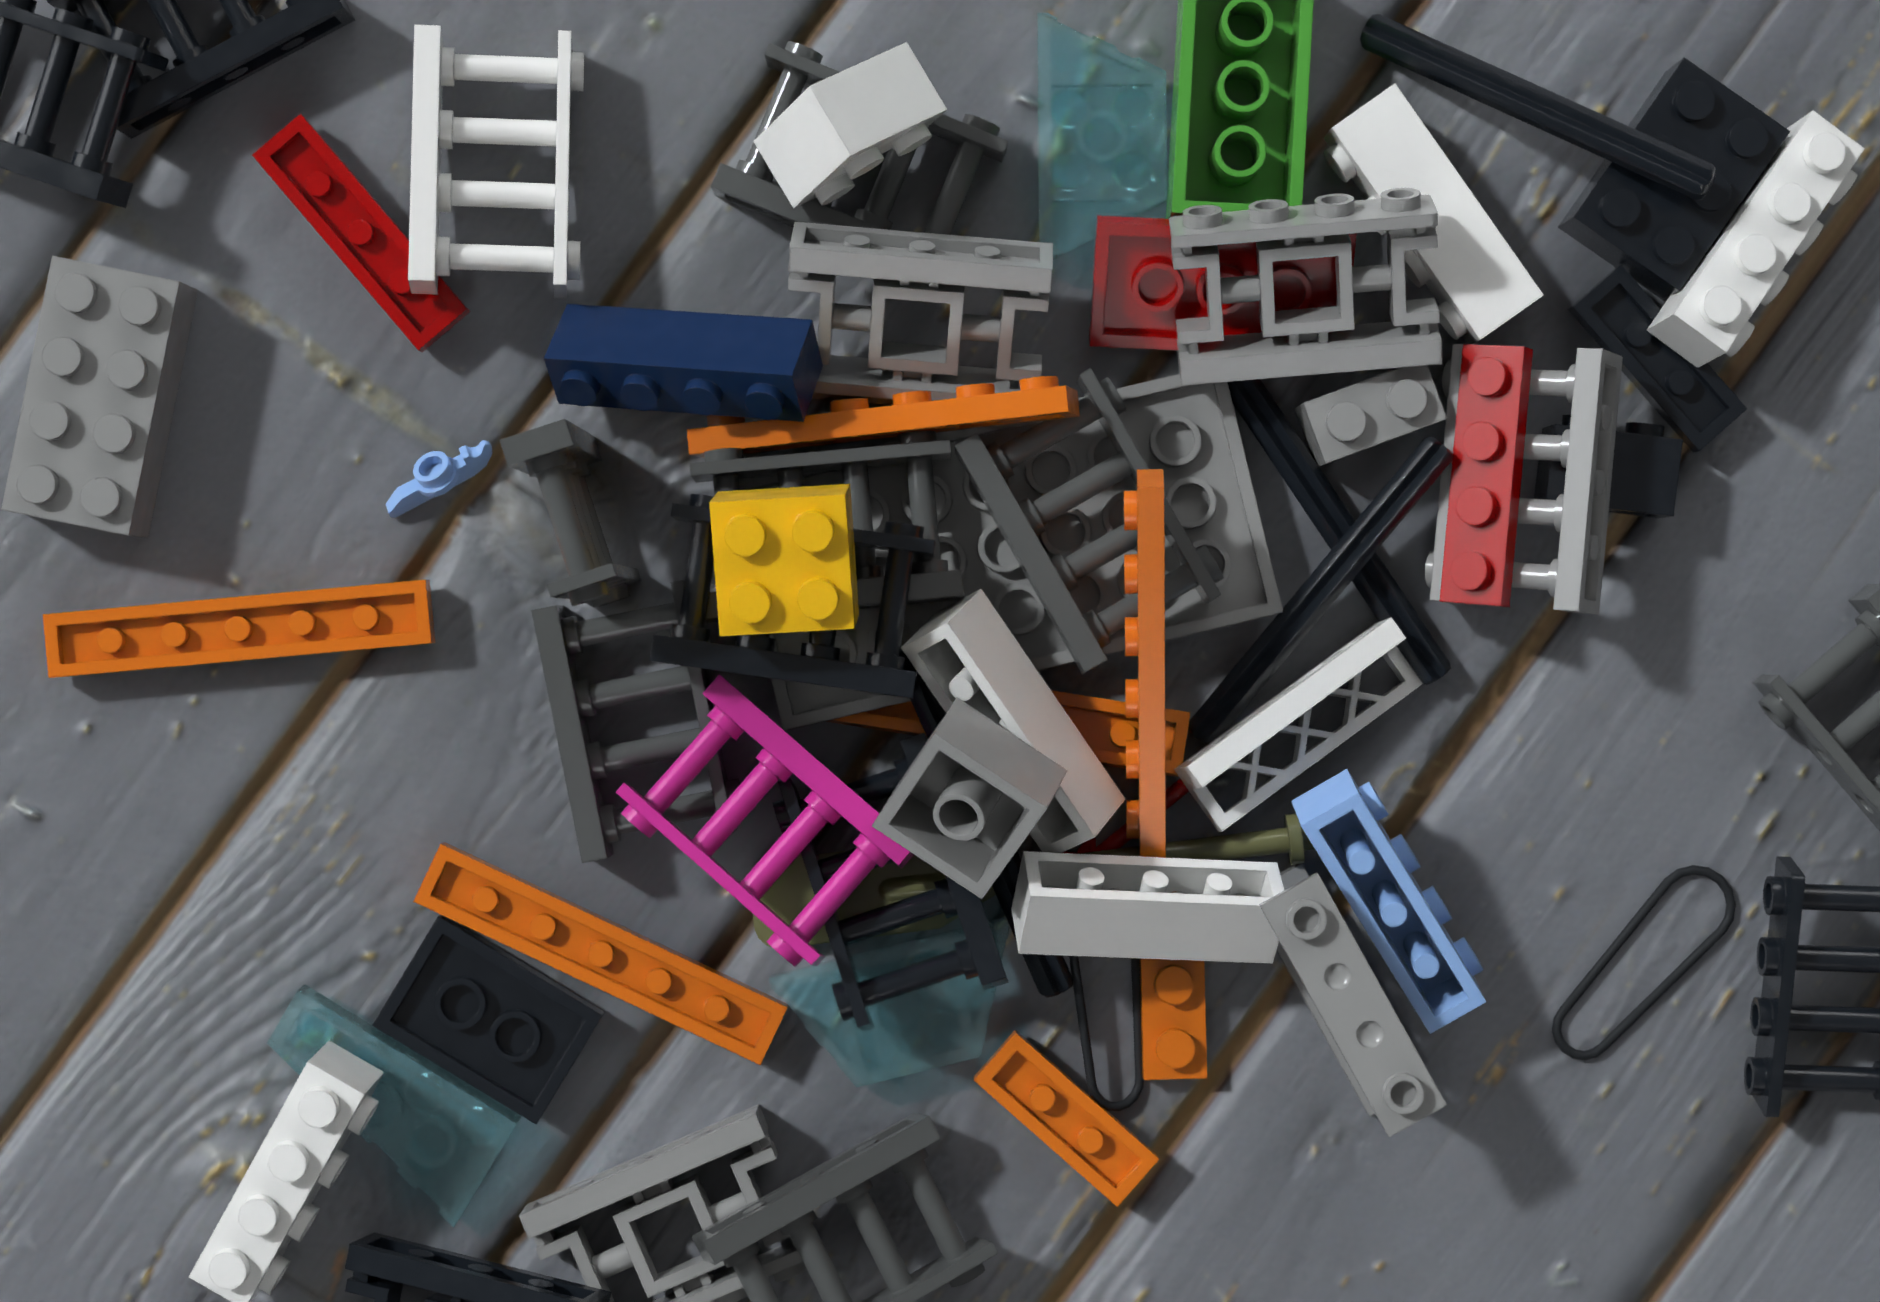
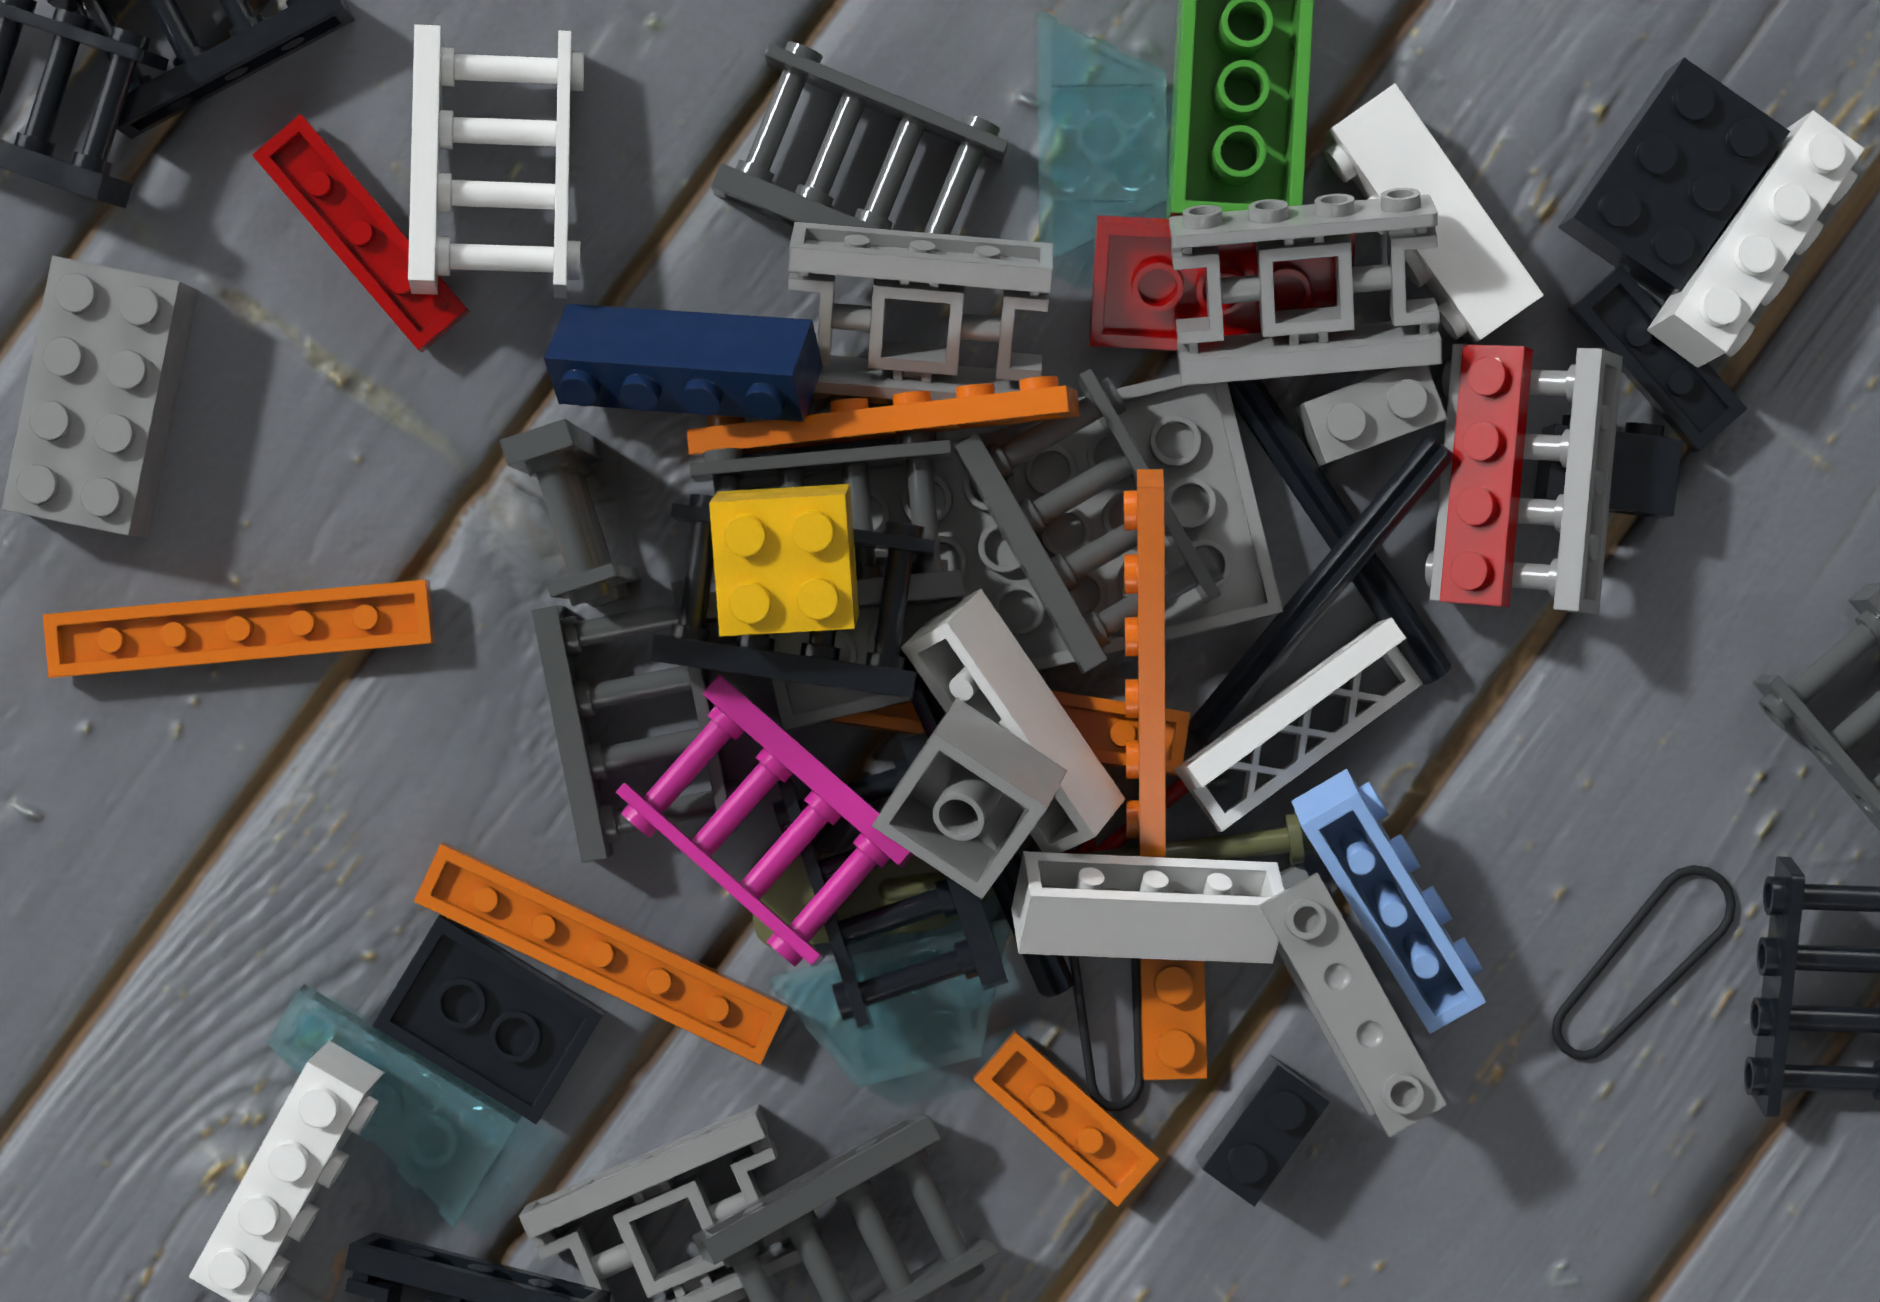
(437, 475): light blue piece -> none
(847, 124): white brick -> none
(1261, 1130): none -> black brick
(1538, 107): black axle -> none

